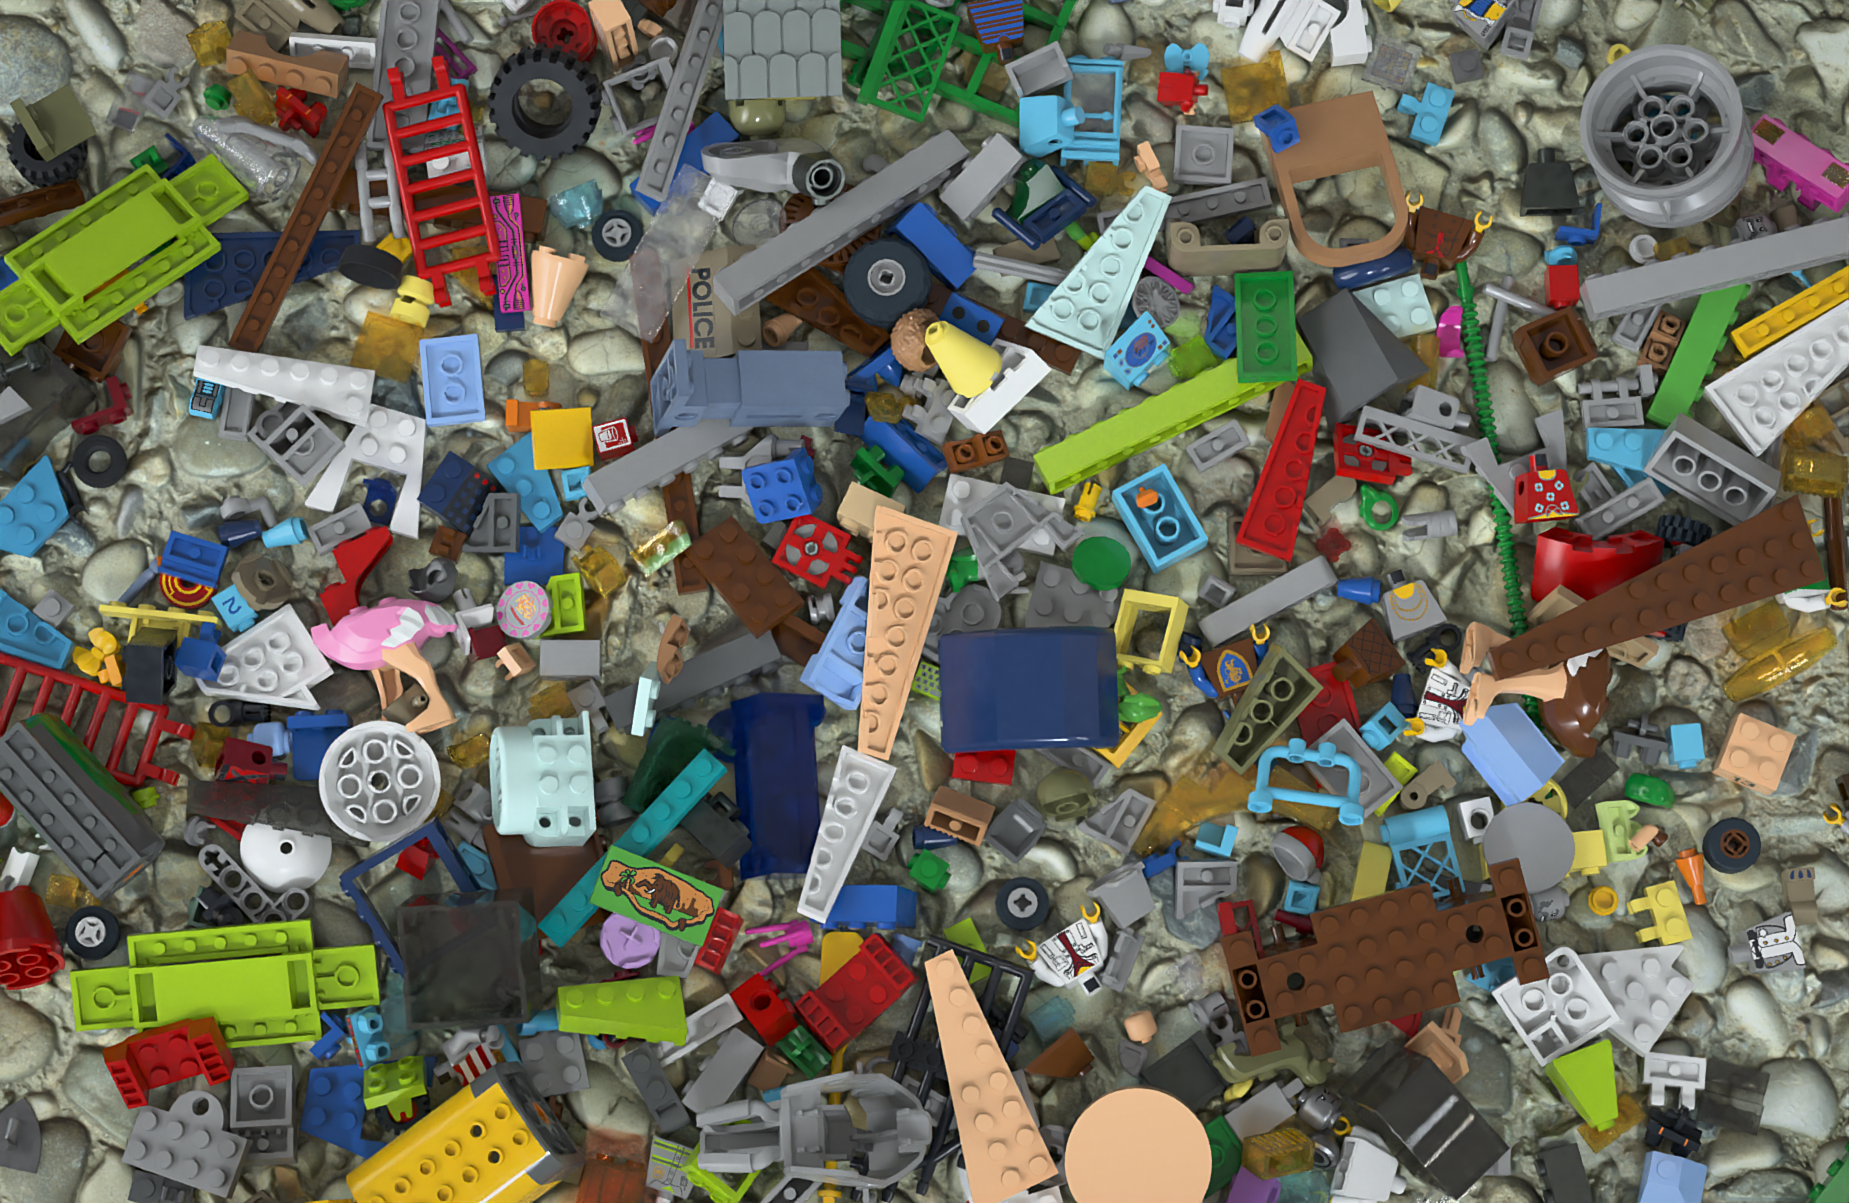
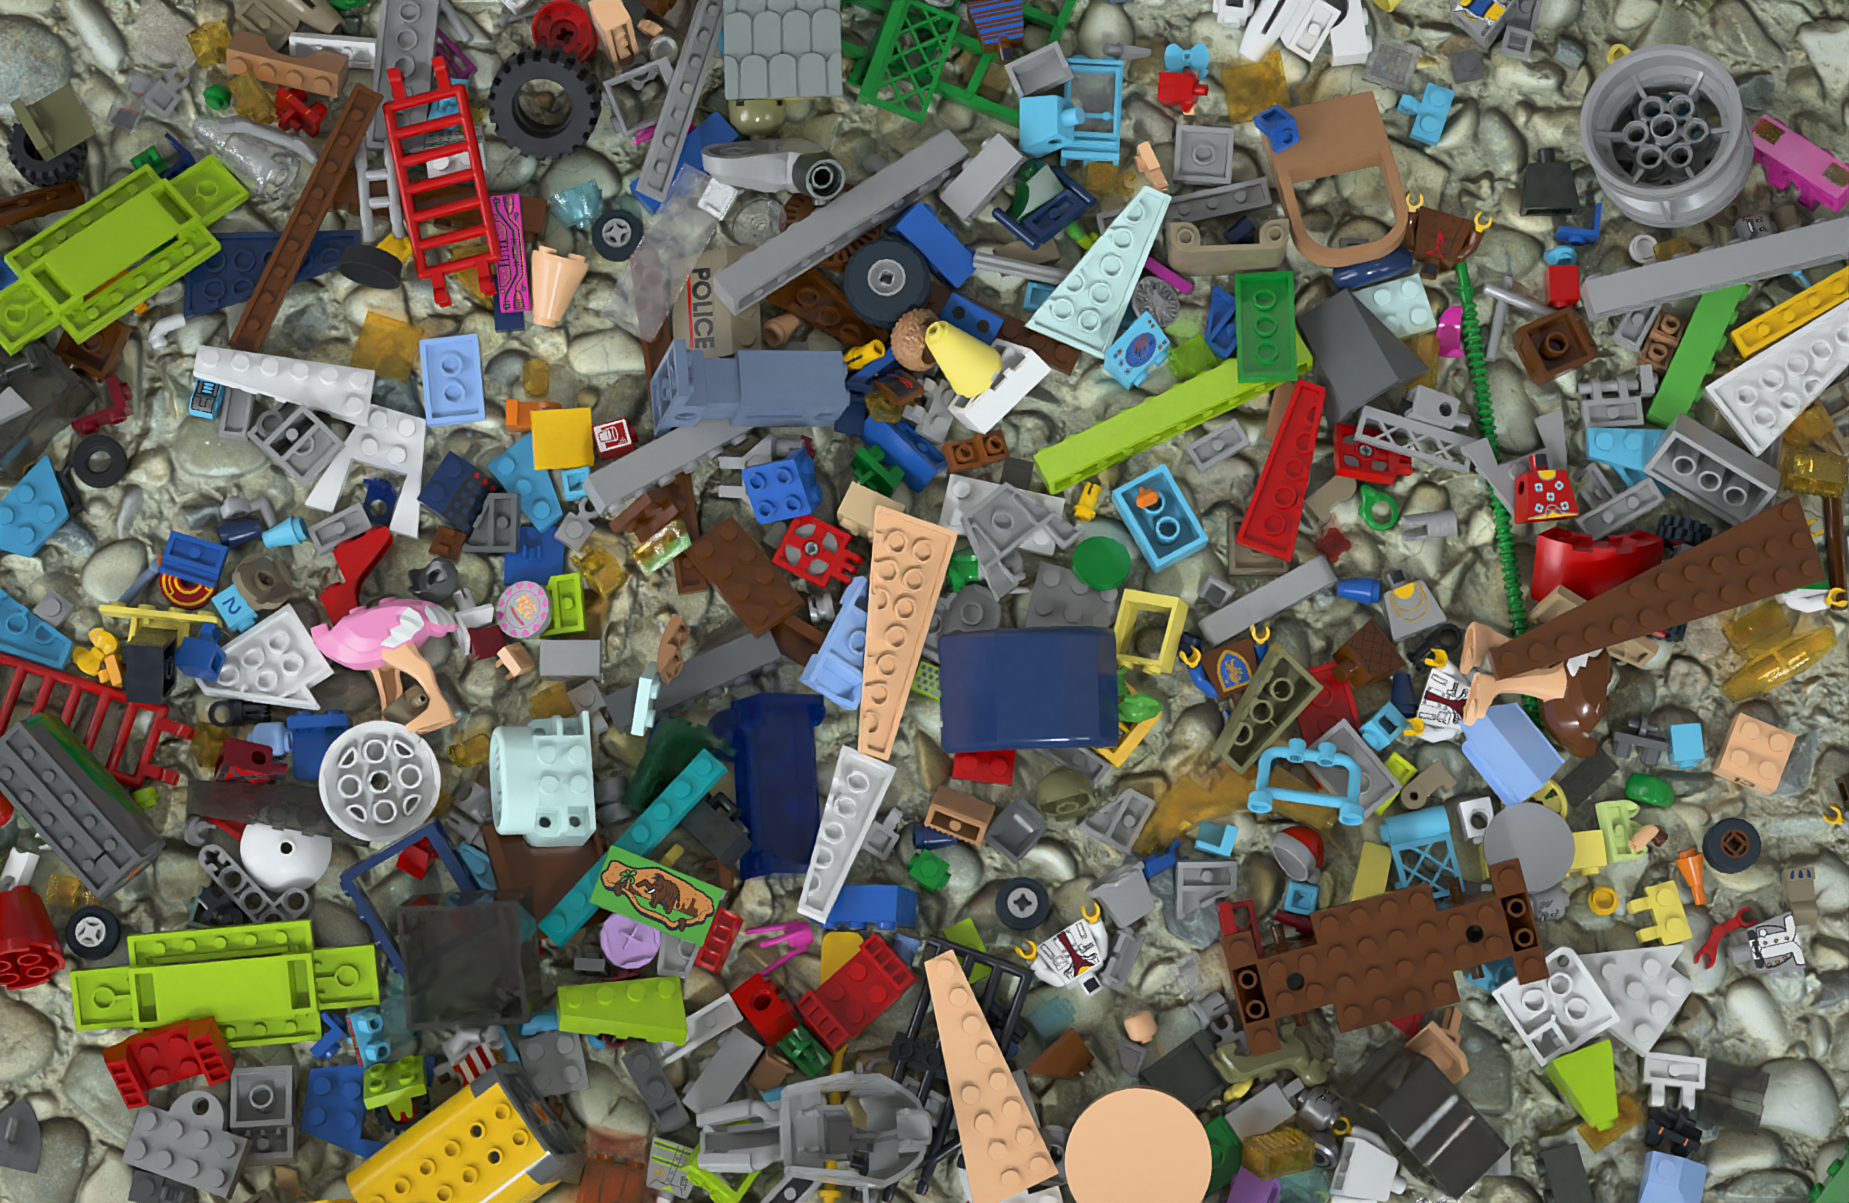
(162, 327): none -> white arm
(414, 300): light yellow wheel -> none
(591, 965): none -> dark grey plate
(647, 514): none -> reddish brown bracket
(870, 352): none -> yellow pin
(897, 386): none -> slope
(1717, 933): none -> red piece

